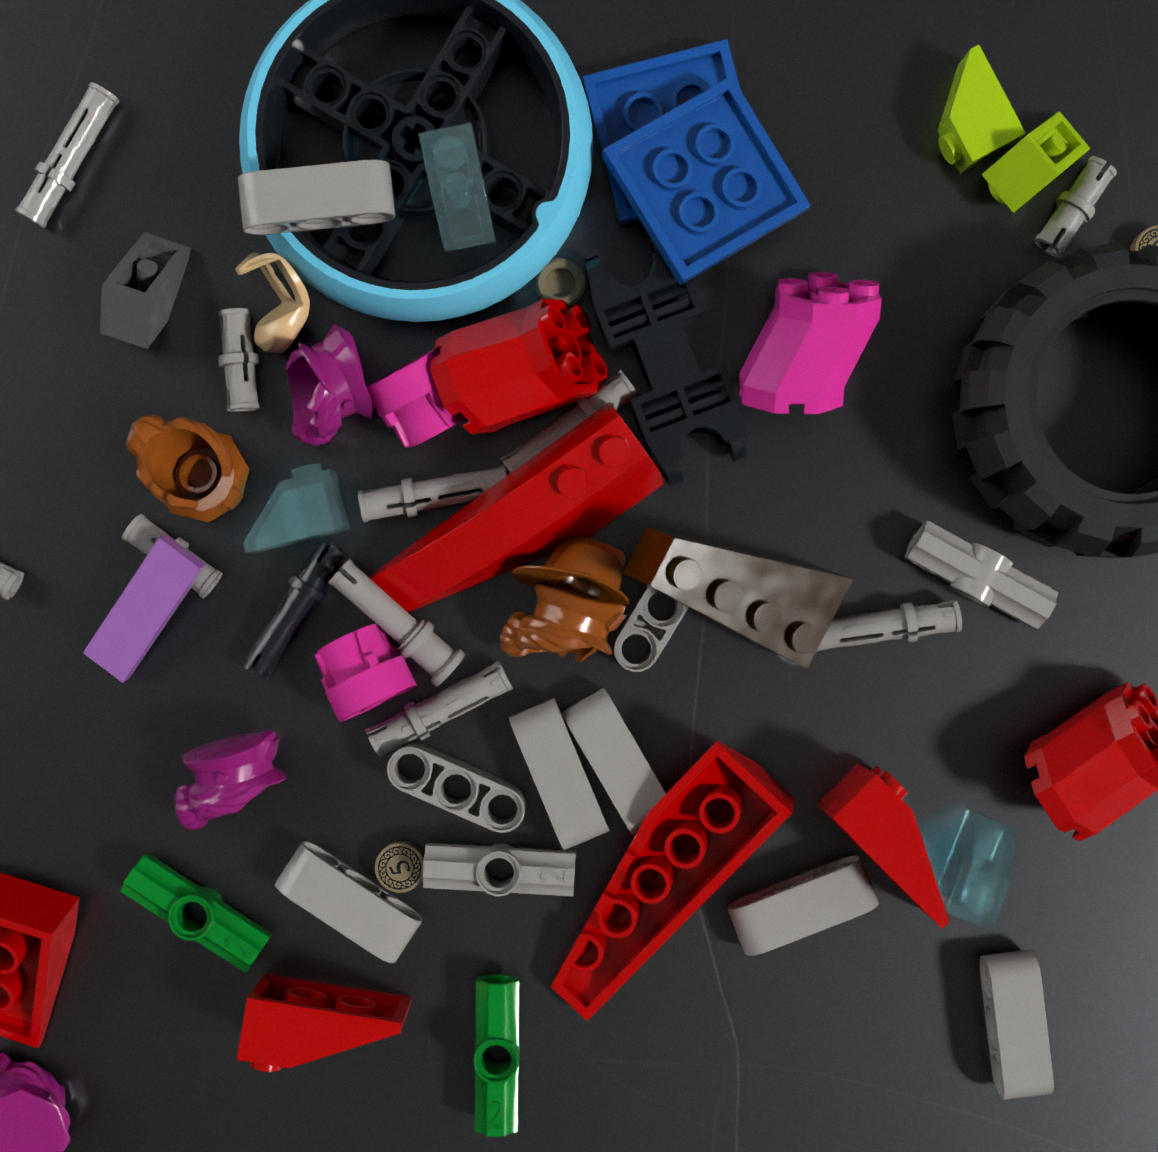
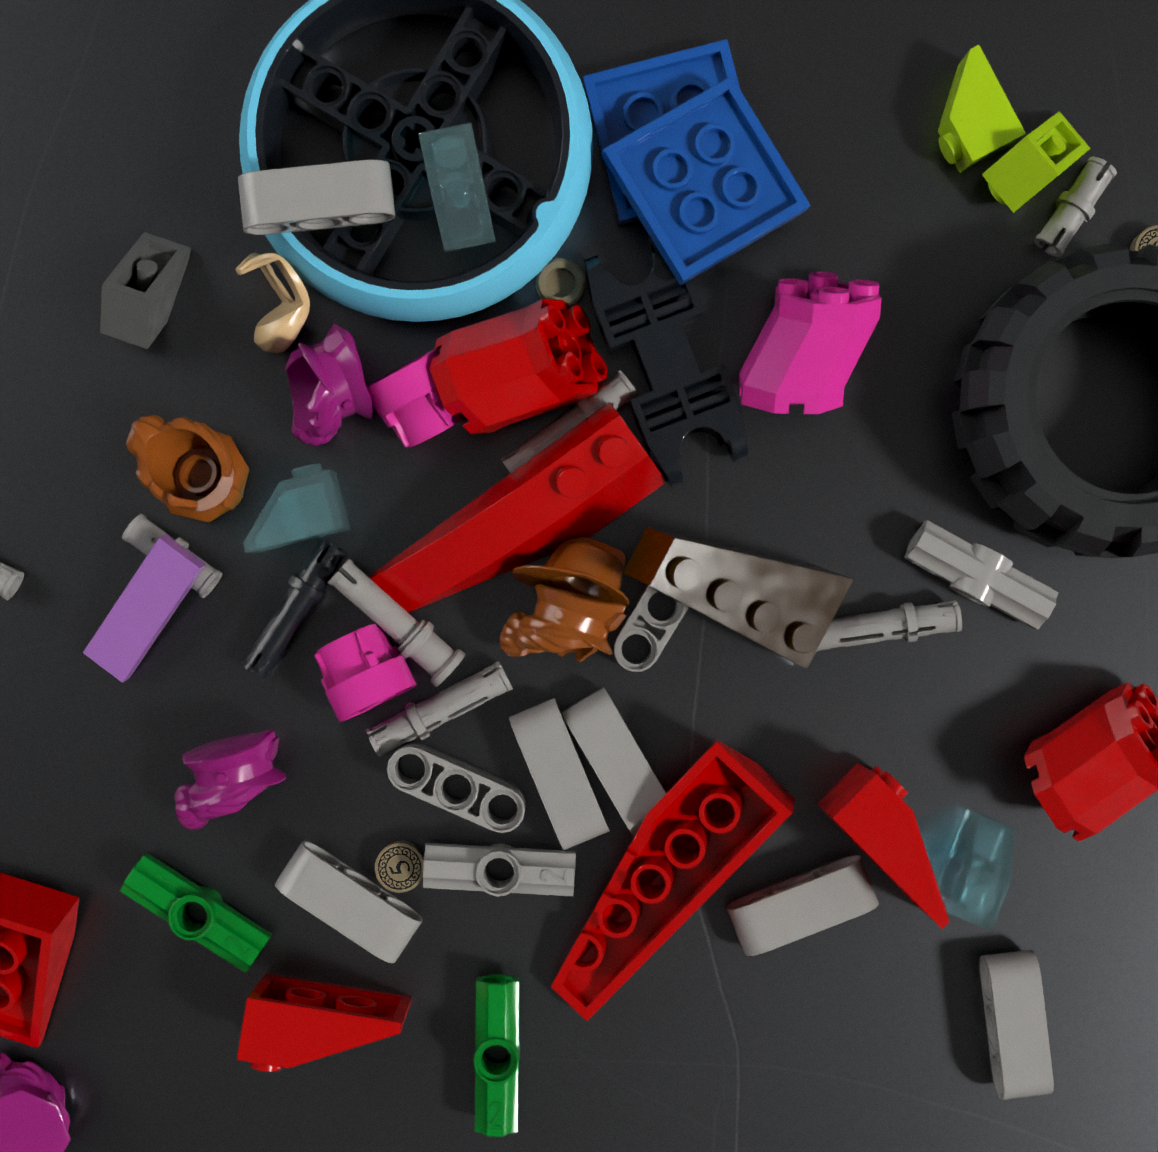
(61, 165): light grey pin -> none
(238, 360): light grey pin -> none
(427, 494): light grey pin -> none

